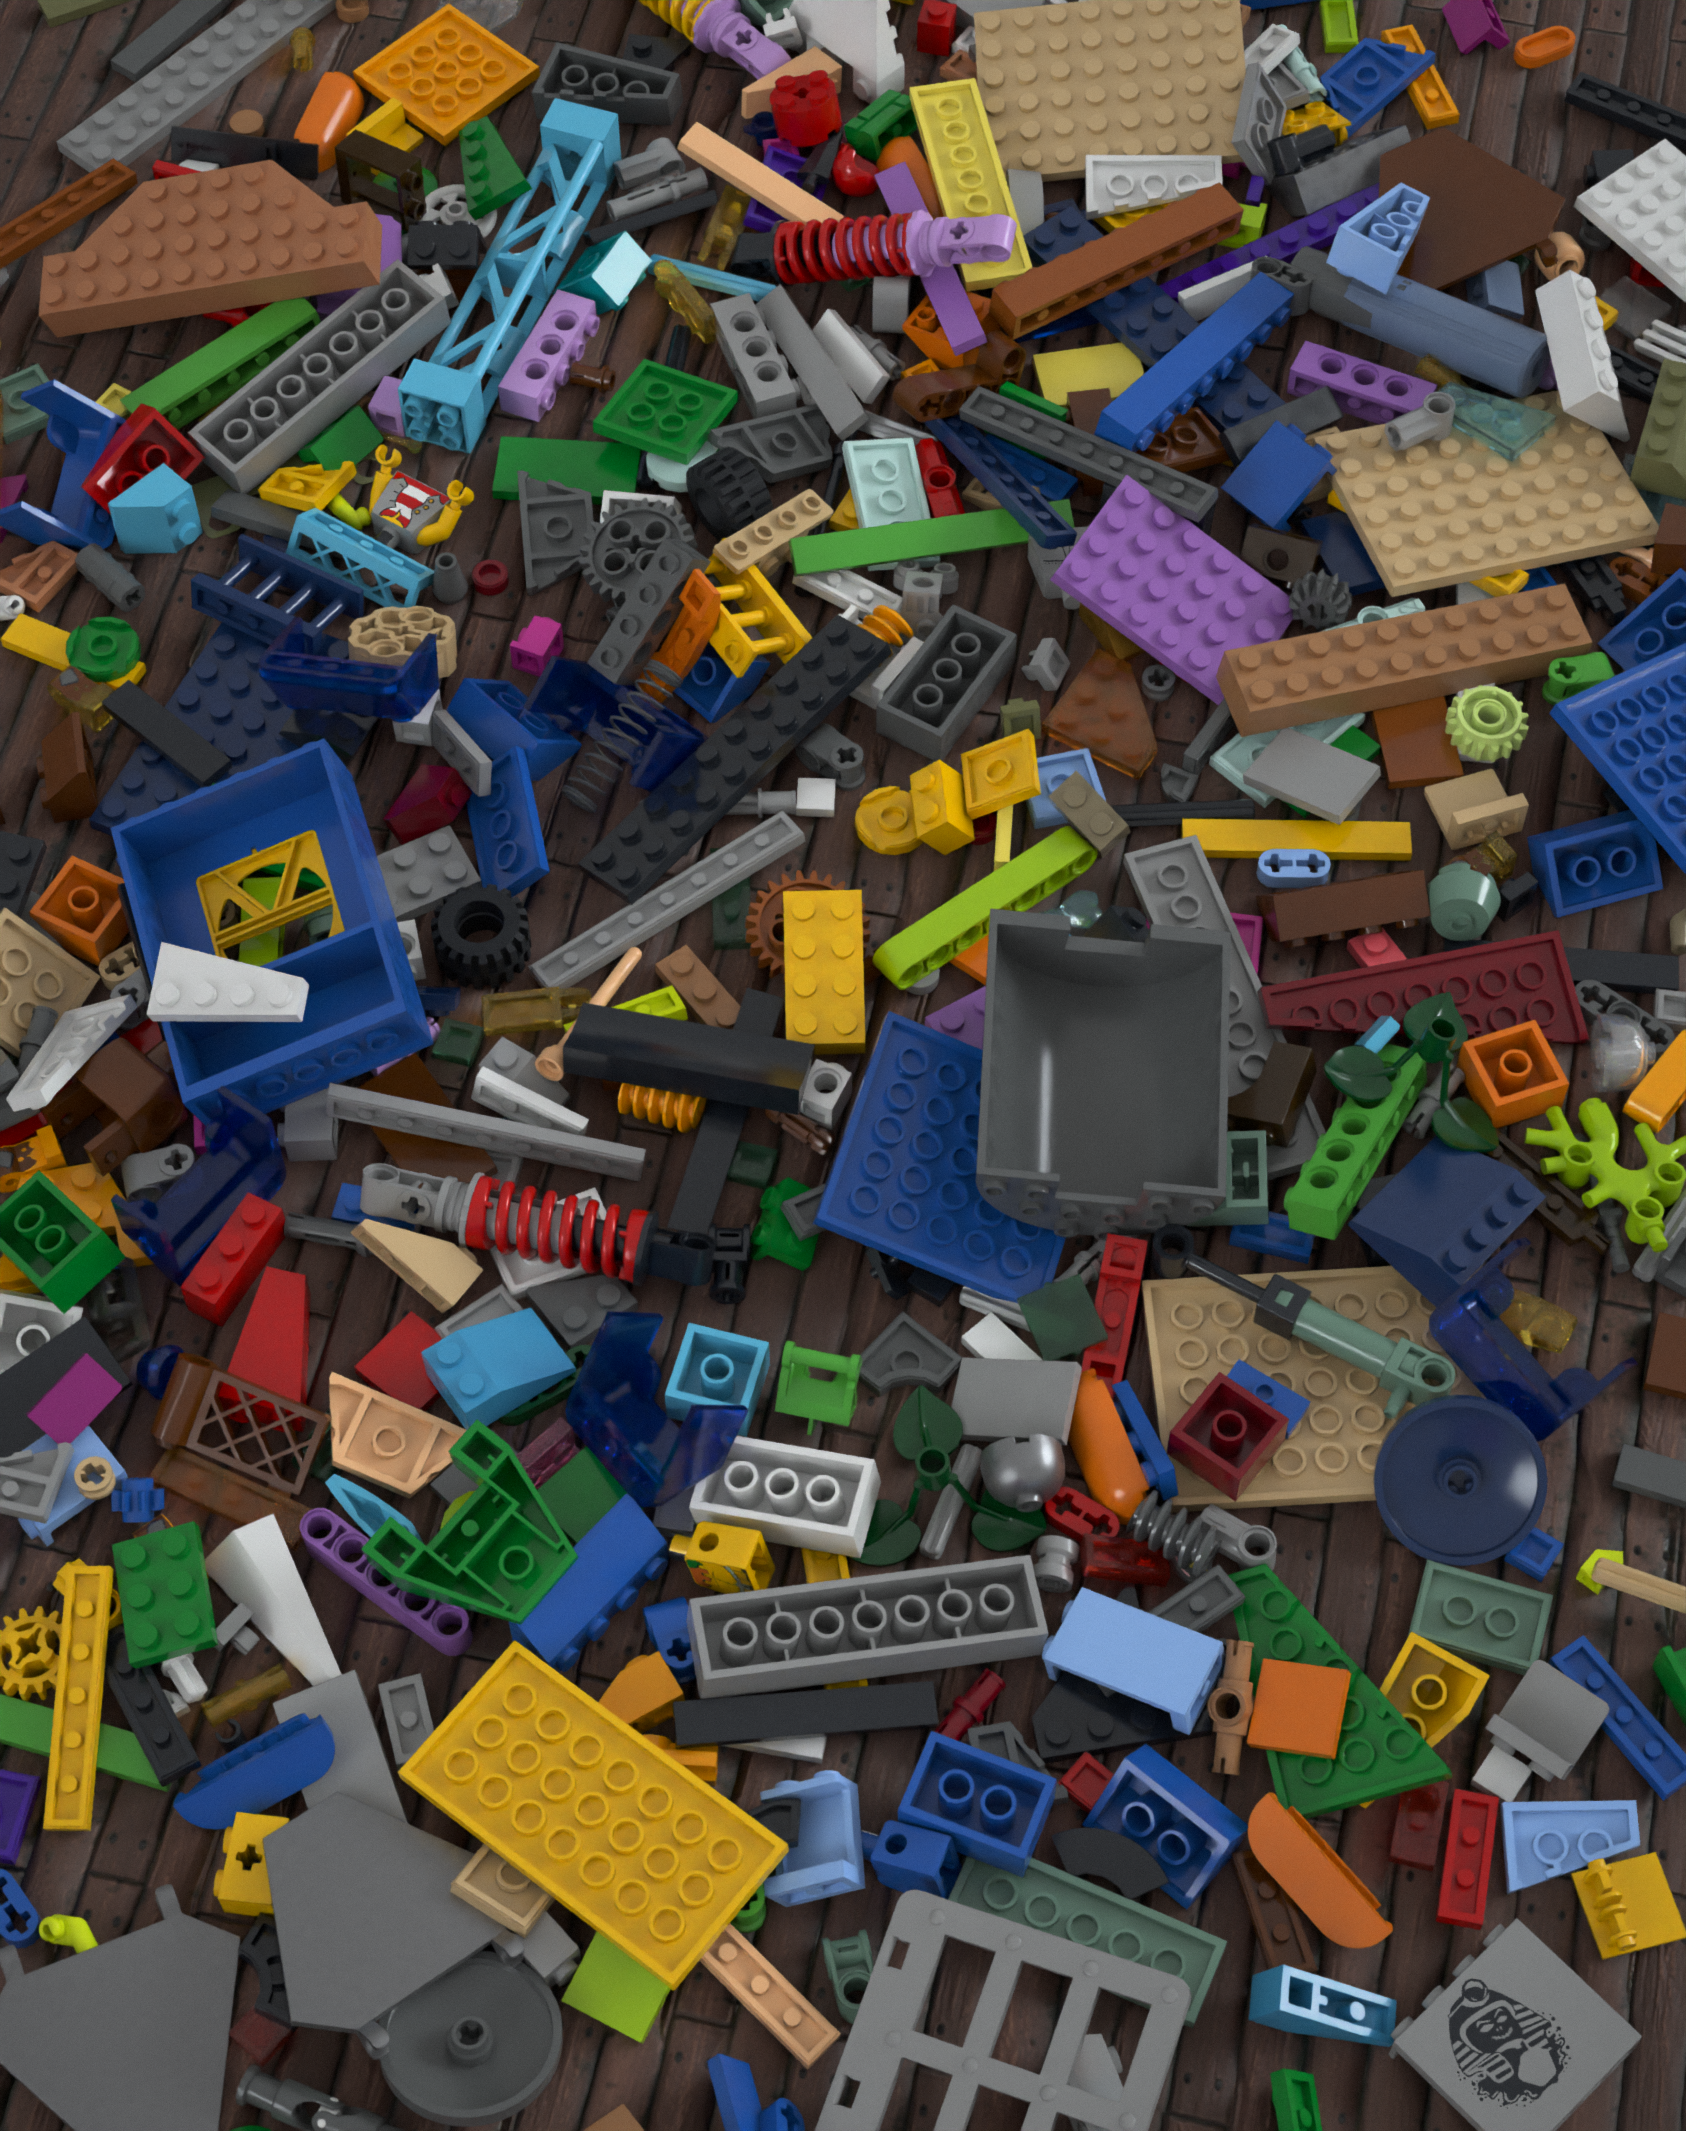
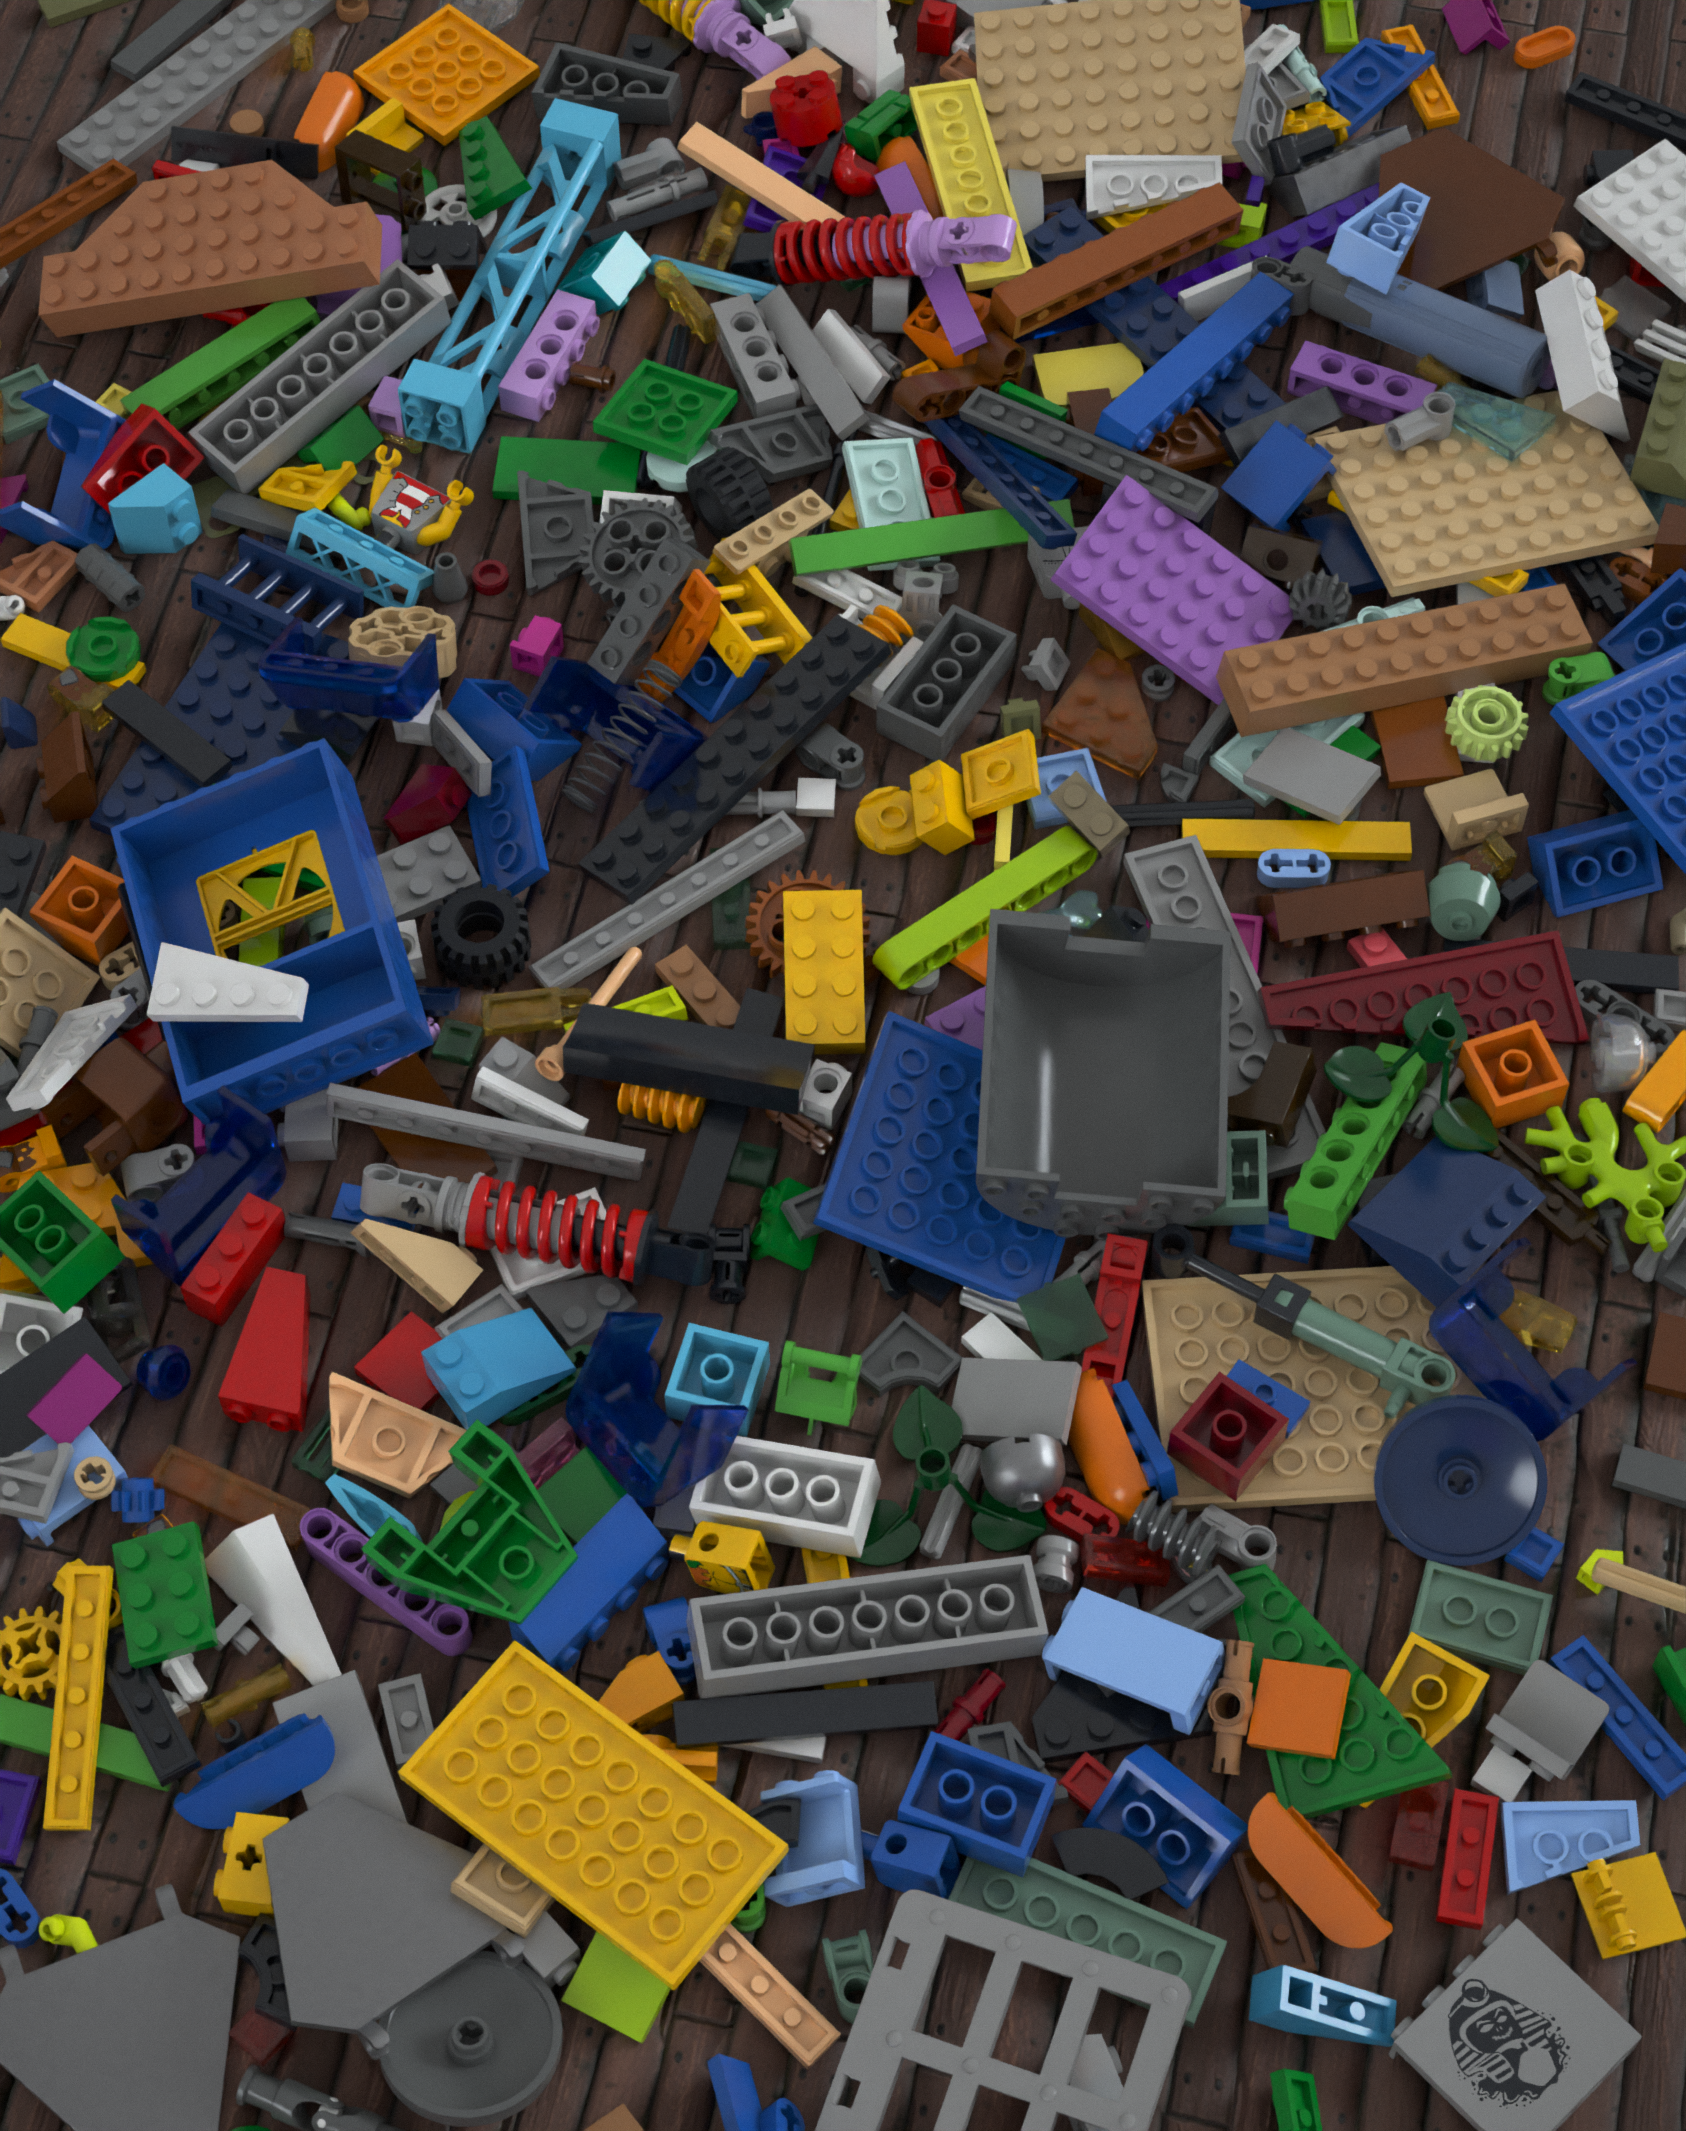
(18, 724): none -> dark blue slope
(187, 1411): reddish brown piece -> none
(1379, 1034): medium azure tile -> none

